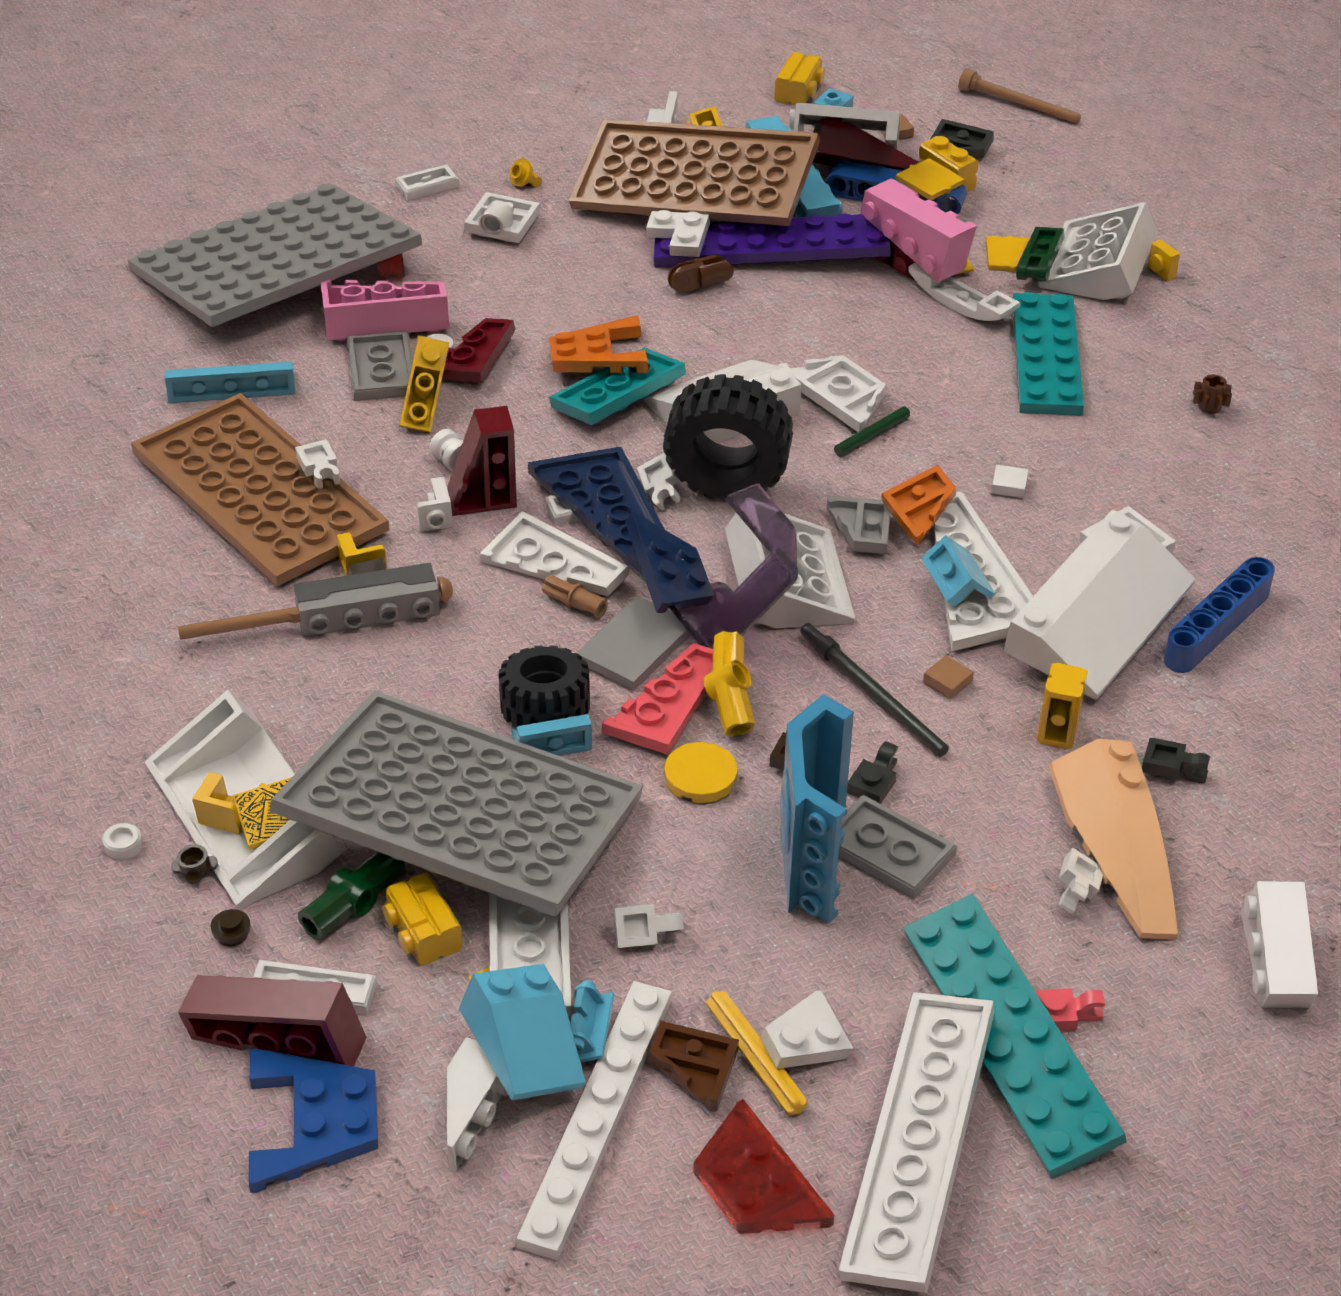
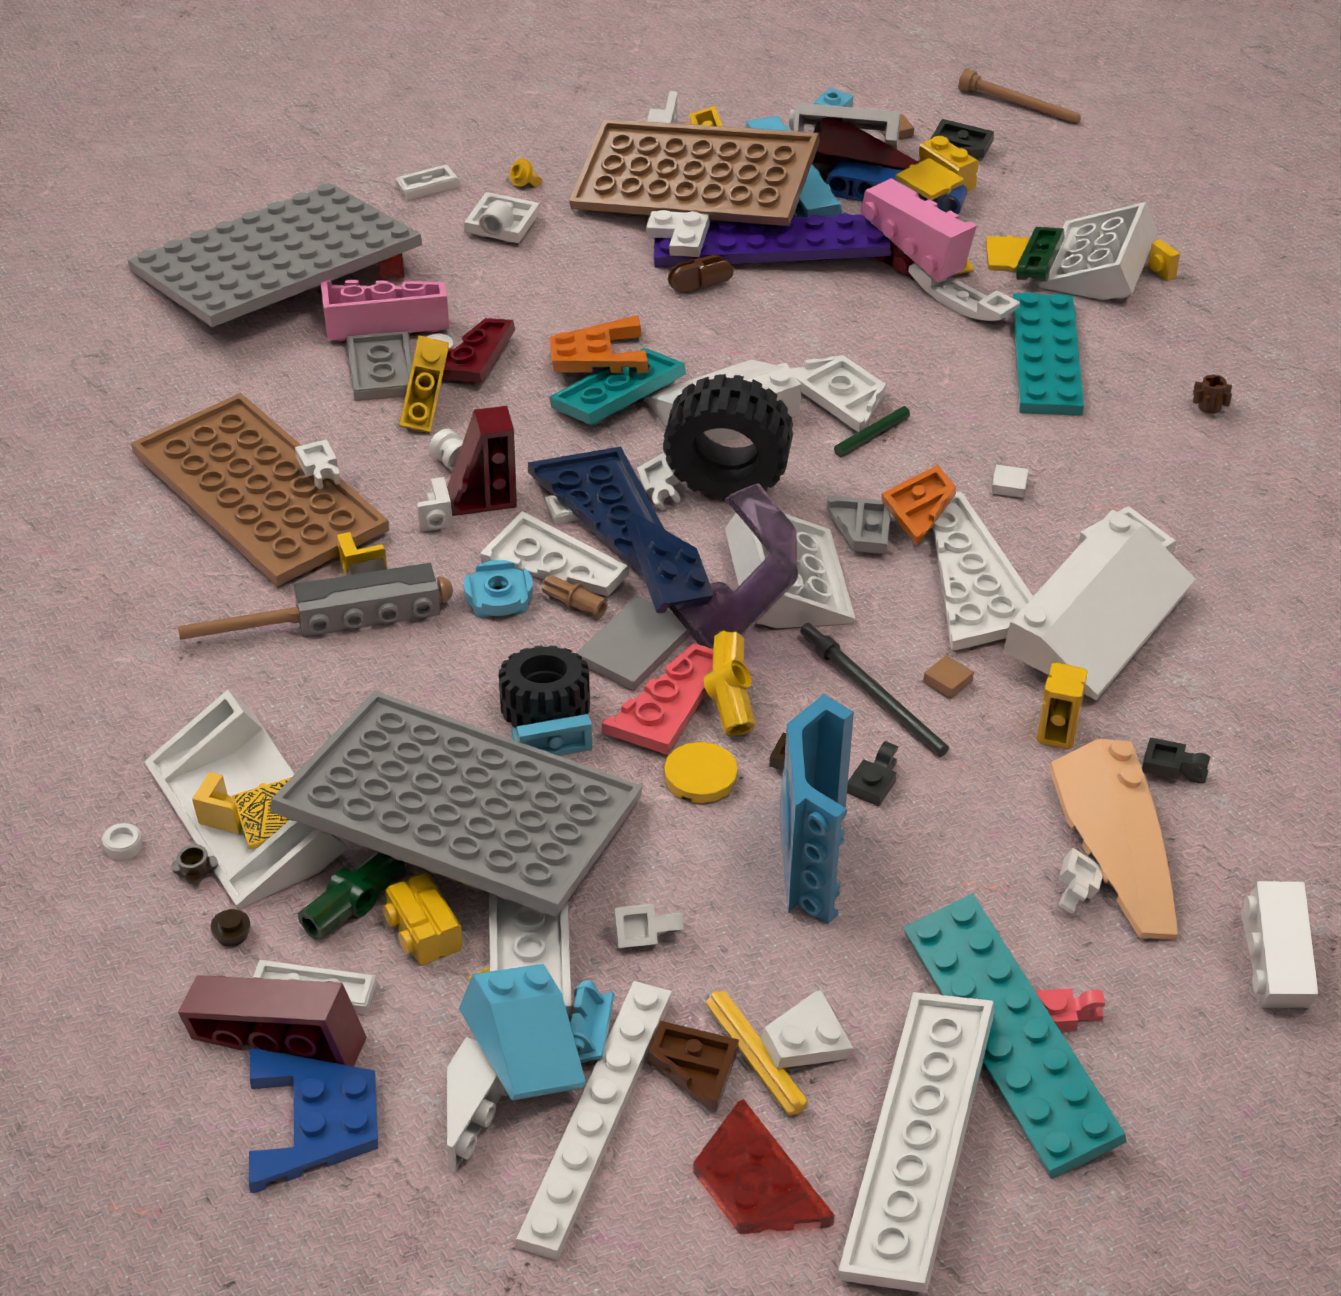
(228, 381): medium azure fence -> none
(487, 601): none -> medium azure plate
(799, 78): yellow brick -> none
(892, 847): light grey tile -> none
(955, 571): medium azure panel -> none
(1218, 614): blue beam -> none

